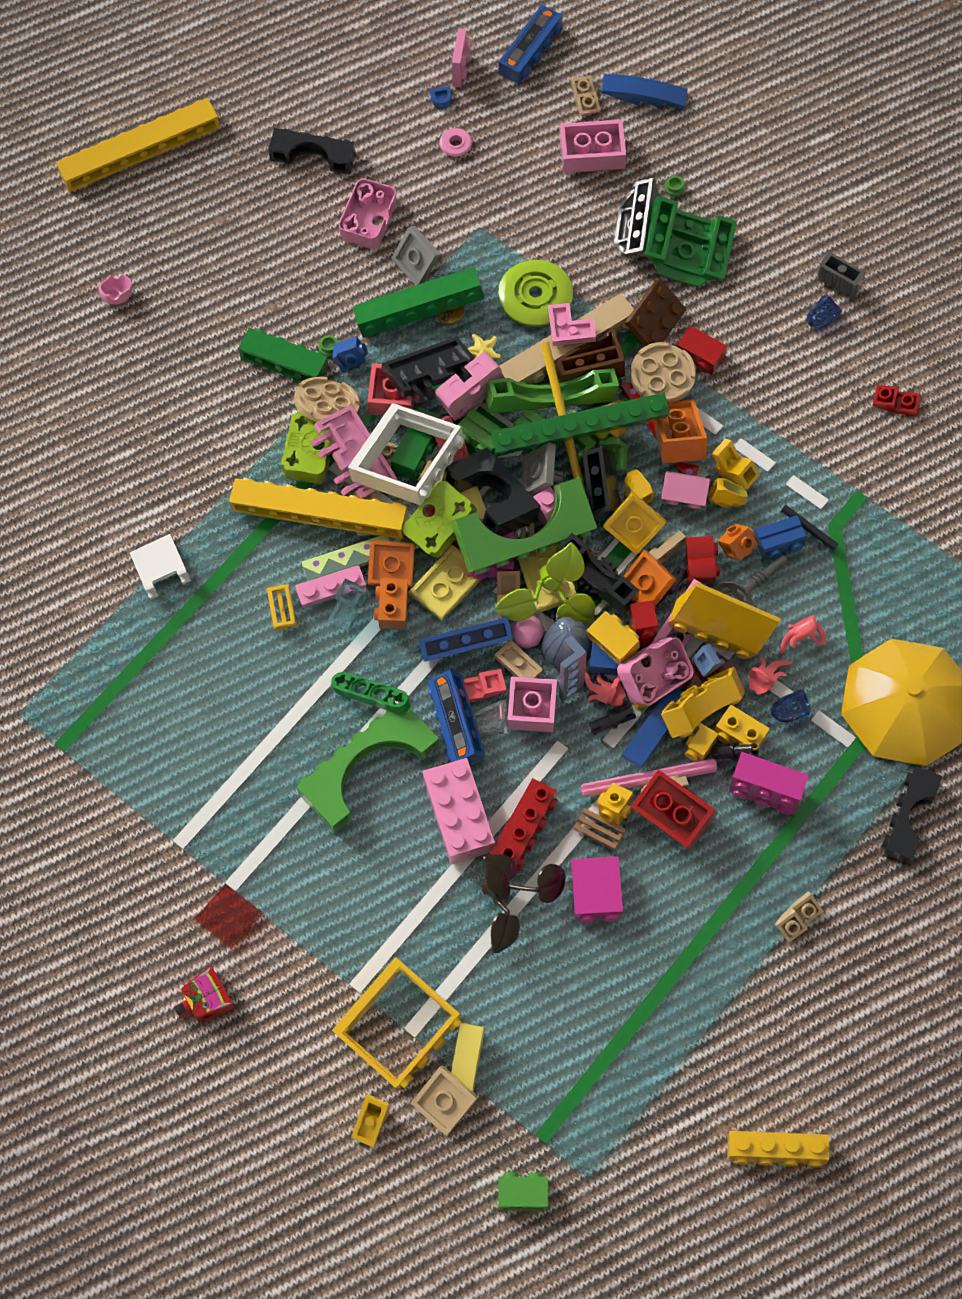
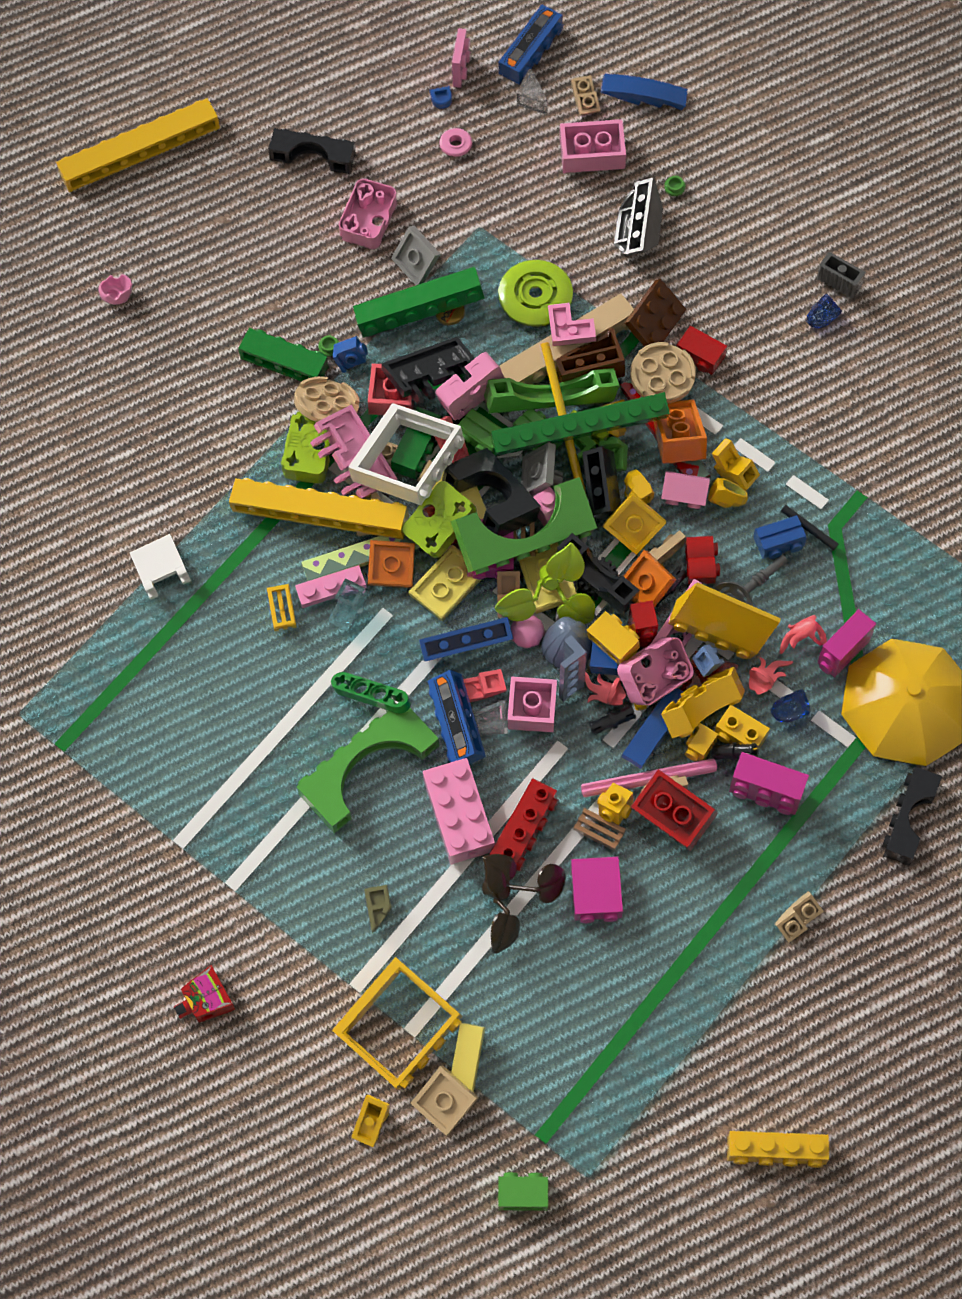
(228, 916): clear red plate -> none
(378, 905): none -> olive tile
(392, 603): orange brick -> none
(484, 346): light yellow animal -> none
(517, 661): tan plate -> none
(531, 94): none -> clear slope
(688, 245): green slope -> none
(738, 542): orange brick -> none
(846, 643): none -> dark pink brick
(892, 400): red slope -> none

